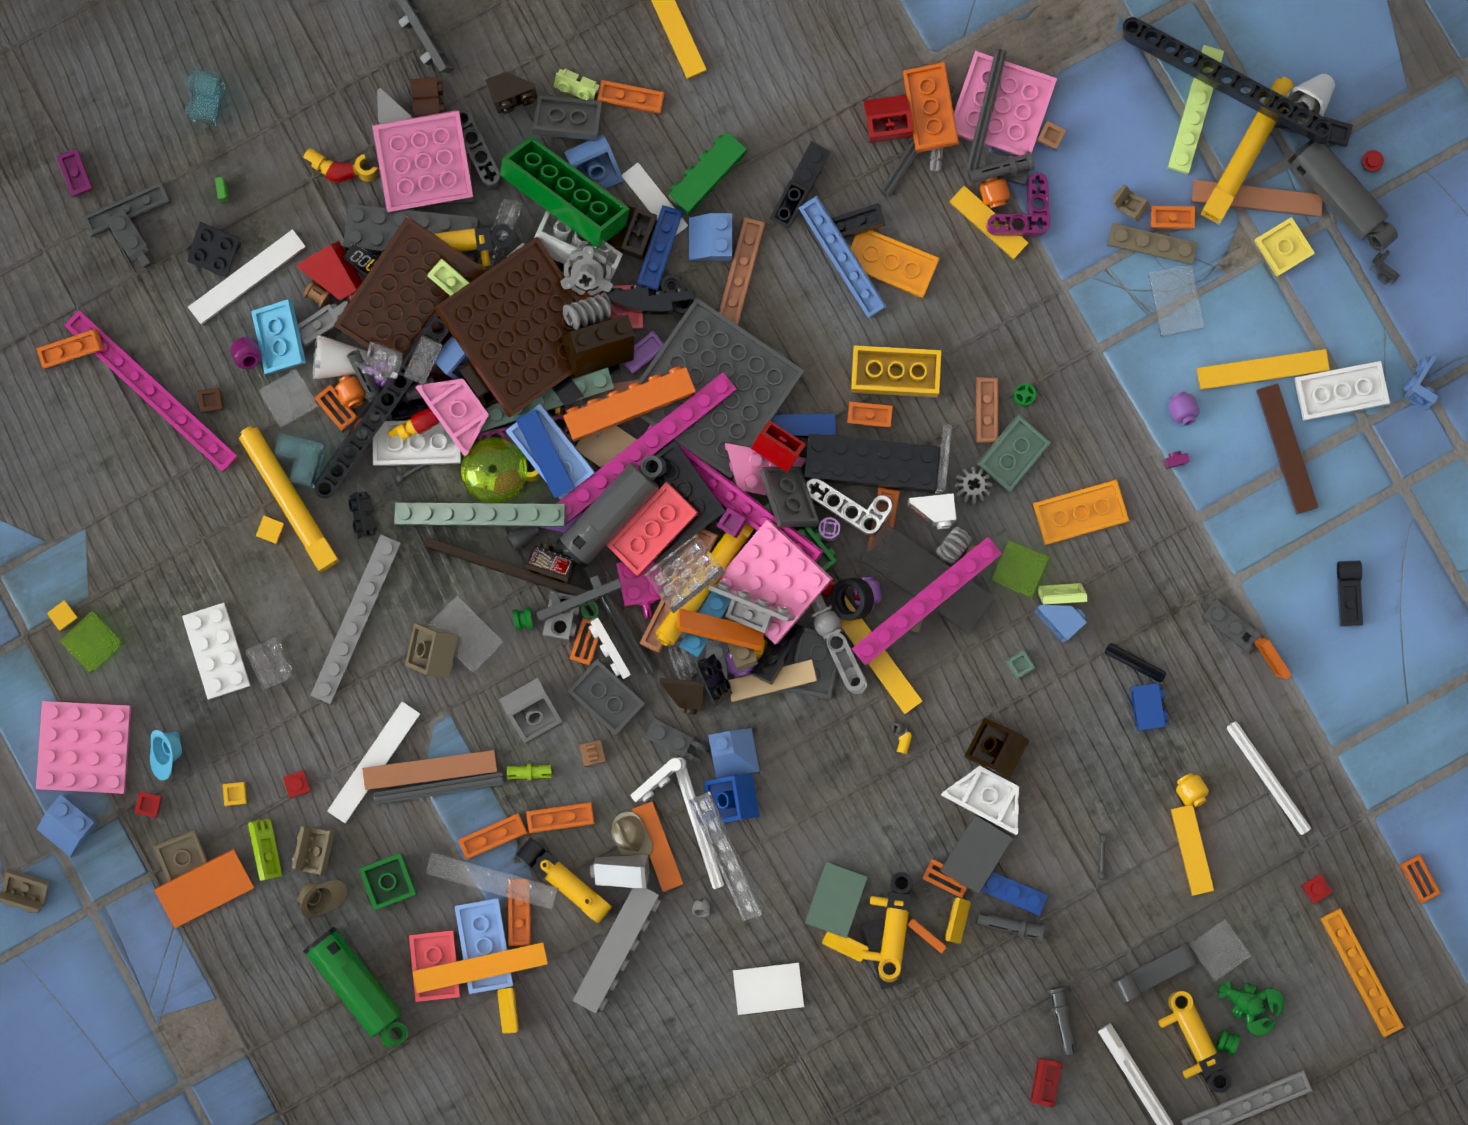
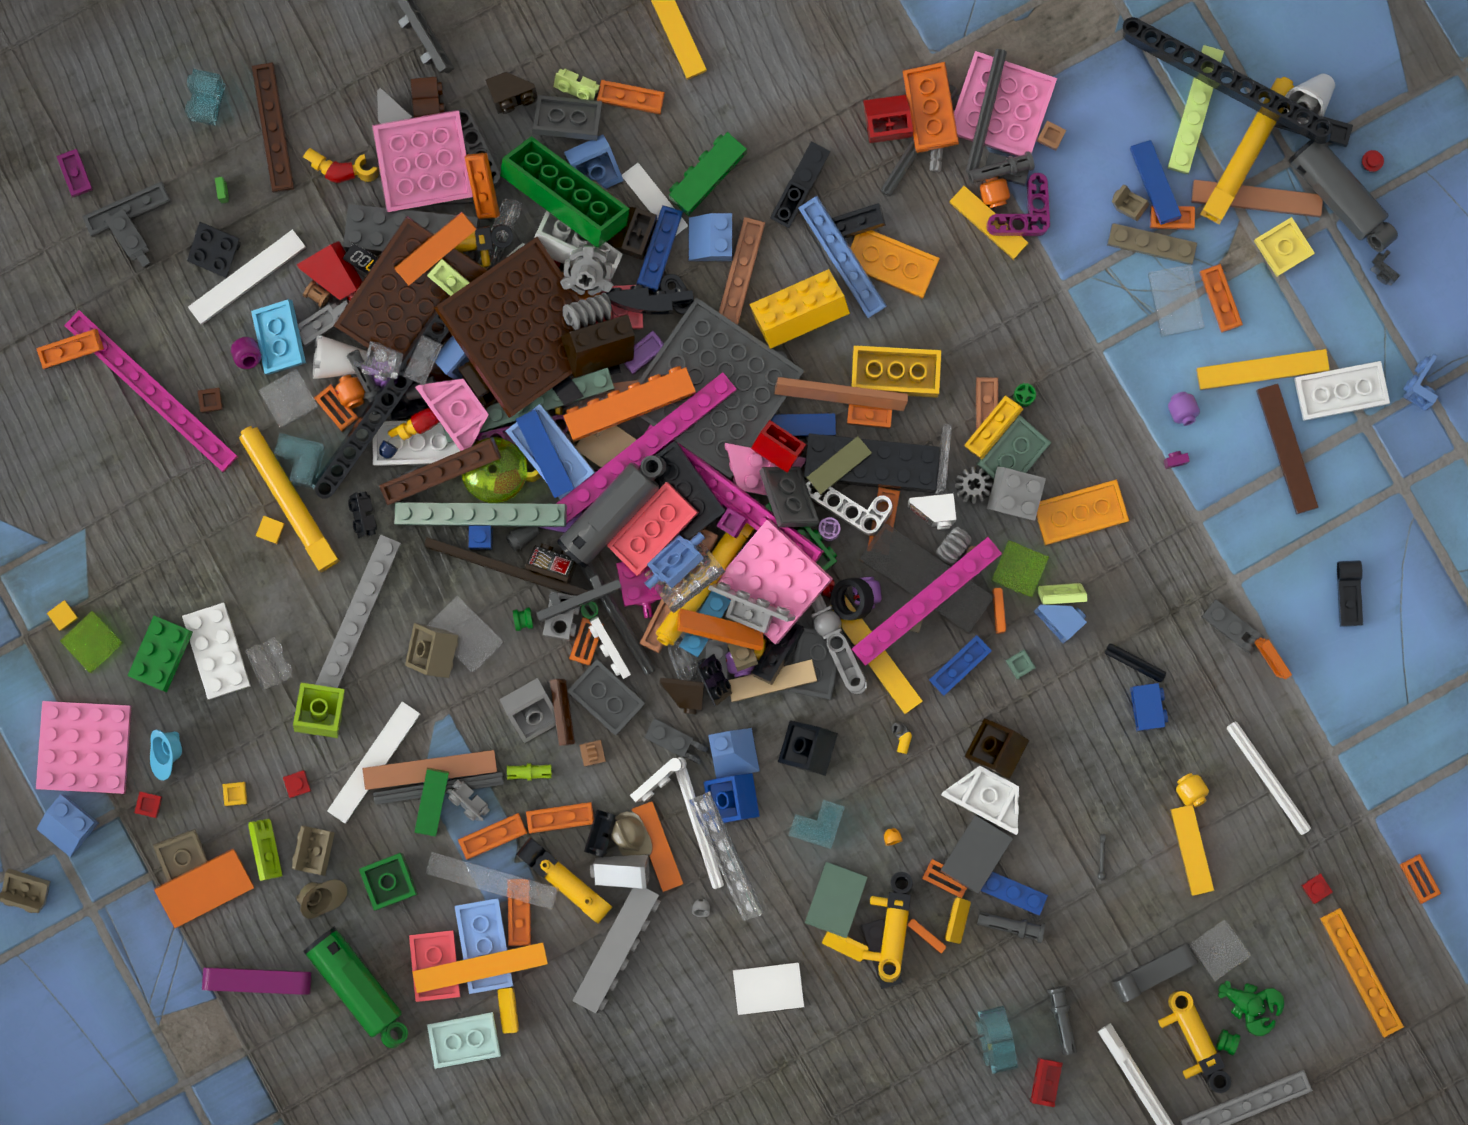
(160, 653): none -> green plate
(256, 981): none -> magenta beam
(272, 127): none -> reddish brown tile
(319, 710): none -> lime slope
(387, 450): none -> dark blue hinge
(431, 802): none -> green tile
(435, 248): none -> orange tile
(440, 471): none -> reddish brown tile
(464, 1040): none -> light aqua tile
(473, 807): none -> light grey hinge
(480, 538): none -> blue brick
(482, 185): none -> orange tile
(562, 712): none -> reddish brown tile
(601, 827): none -> black hinge
(675, 561): none -> medium blue plate
(799, 308): none -> yellow brick
(807, 747): none -> black slope
(820, 831): none -> clear light blue brick
(839, 465): none -> olive tile
(841, 394): none -> nougat tile
(892, 837): none -> light orange hinge
(960, 665): none -> blue plate
(993, 427): none -> yellow tile
(997, 1040): none -> clear light blue brick
(999, 613): none -> orange tile
(1016, 493): none -> light grey brick
(1155, 182): none -> blue tile
(1221, 298): none -> orange tile

